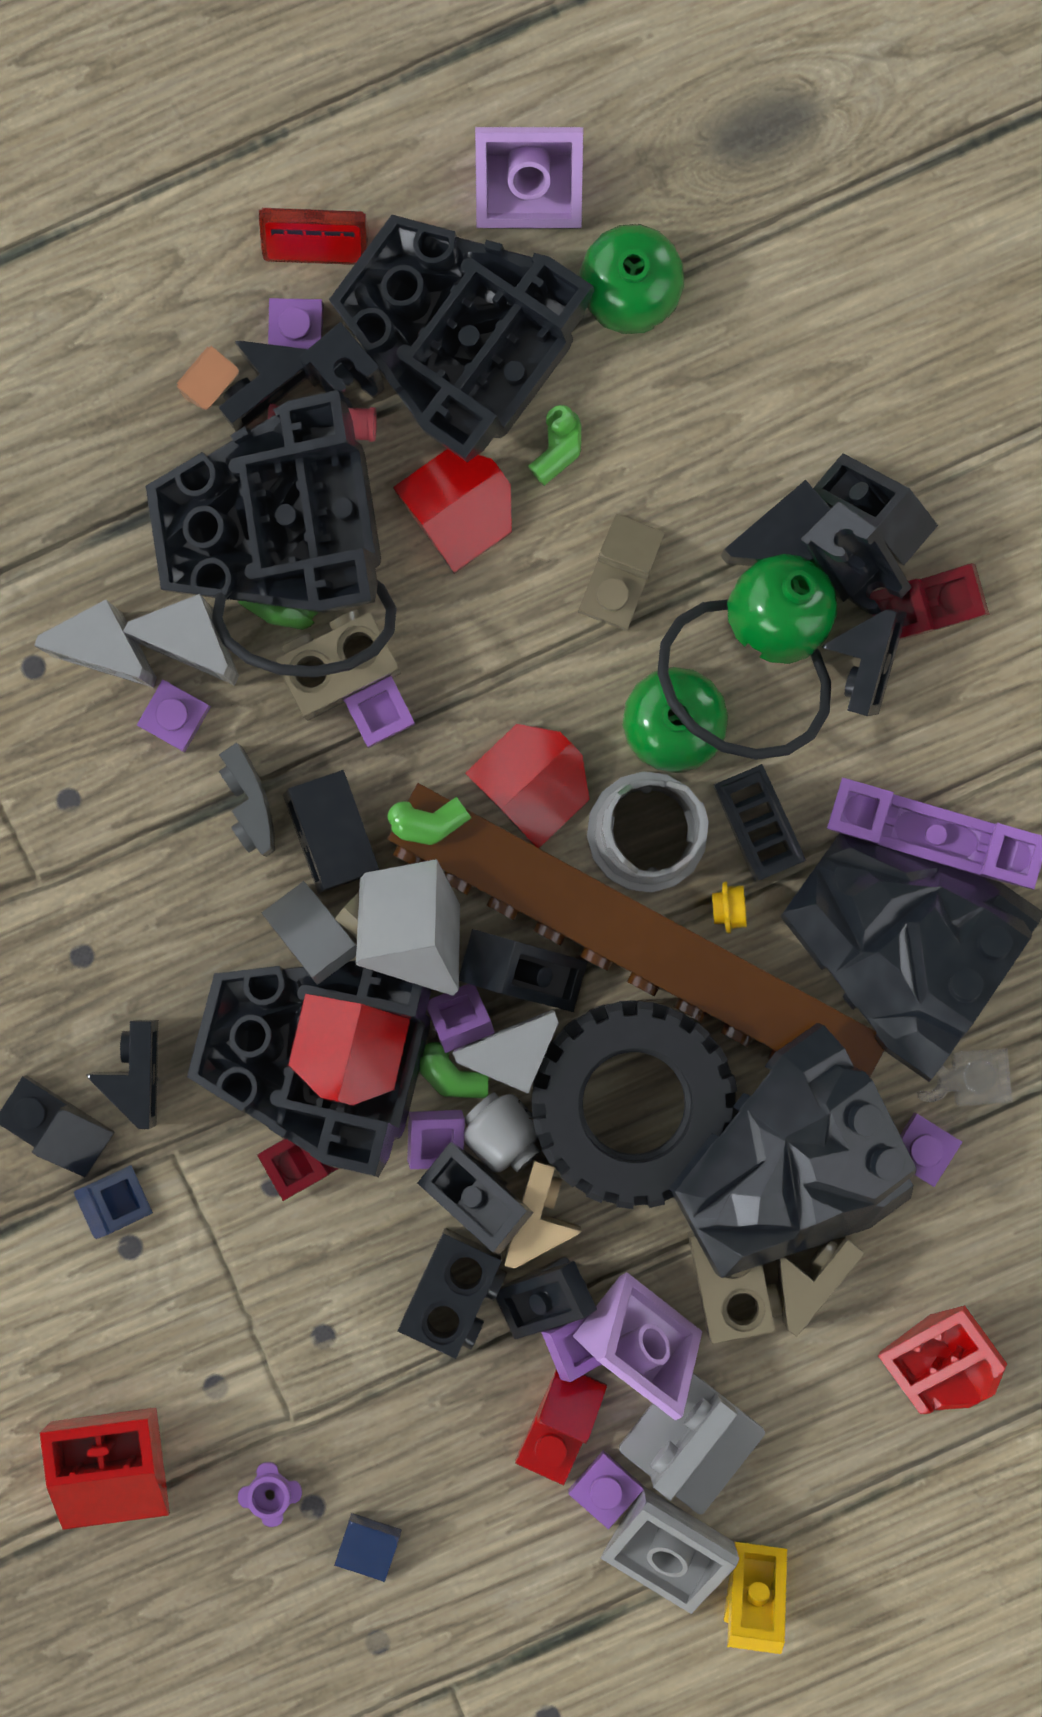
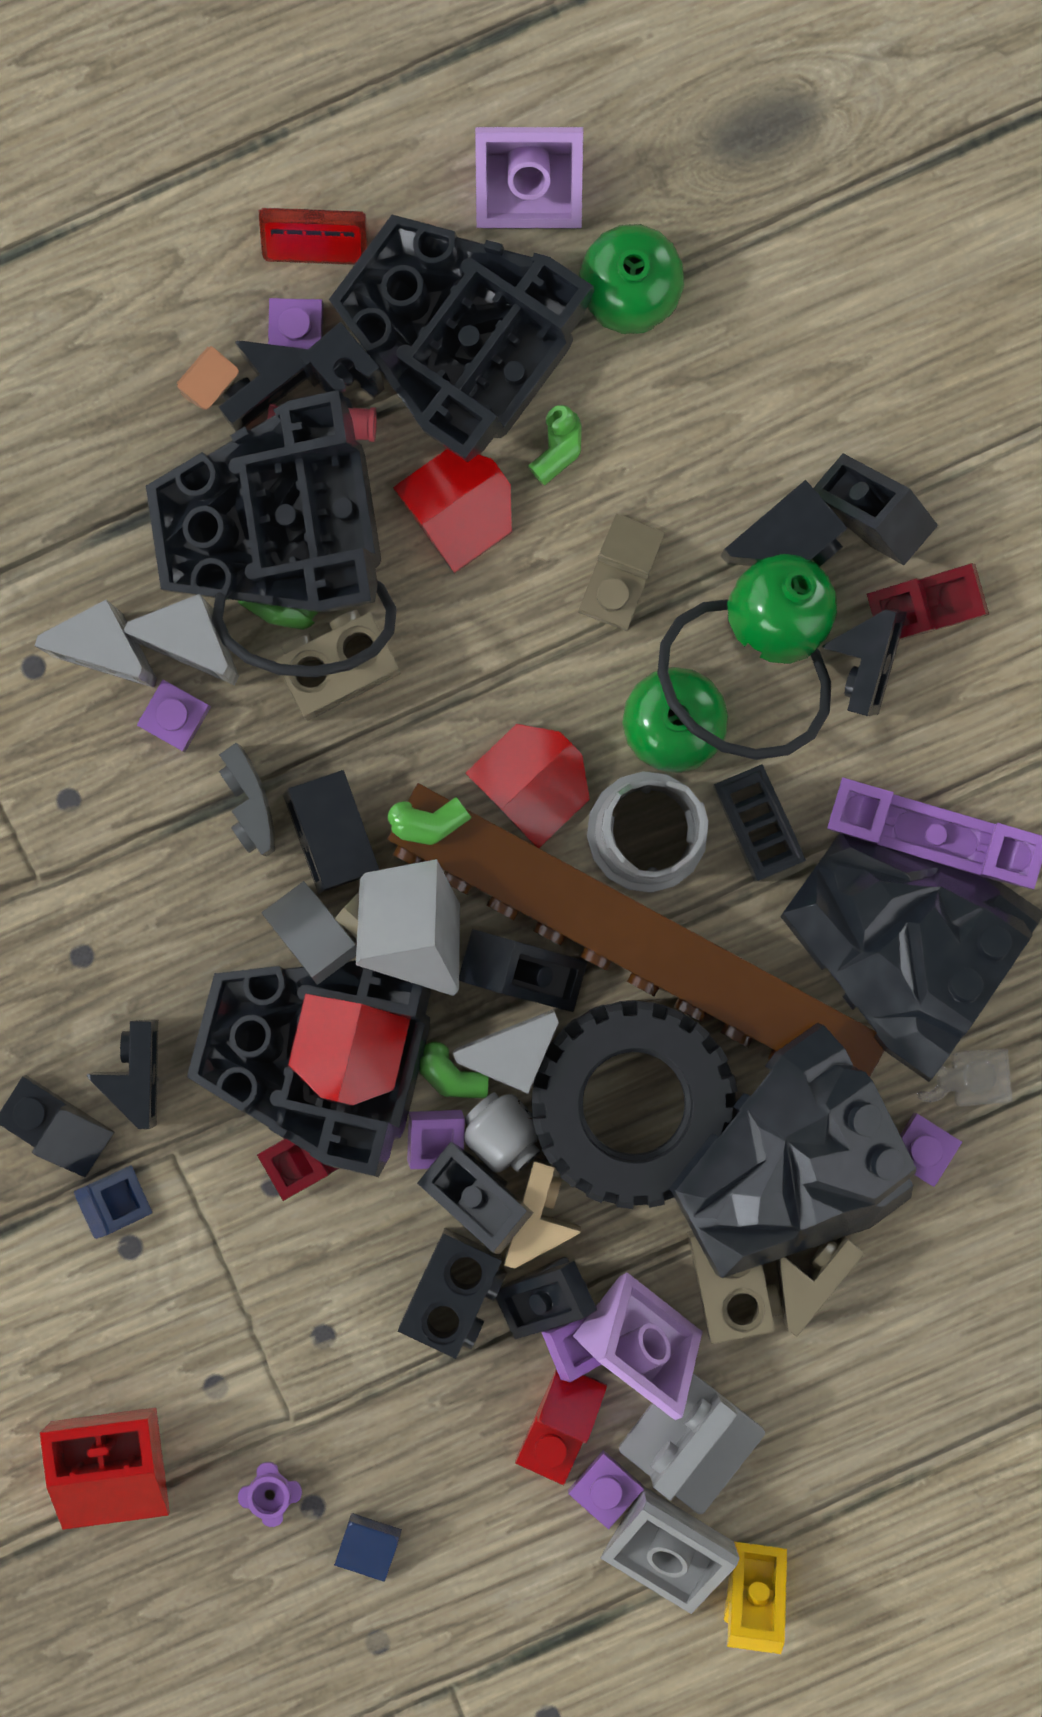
(379, 711): medium lavender plate -> none
(459, 1018): medium lavender plate -> none
(730, 907): yellow plate -> none
(854, 558): black hinge -> none
(945, 1362): red slope -> none

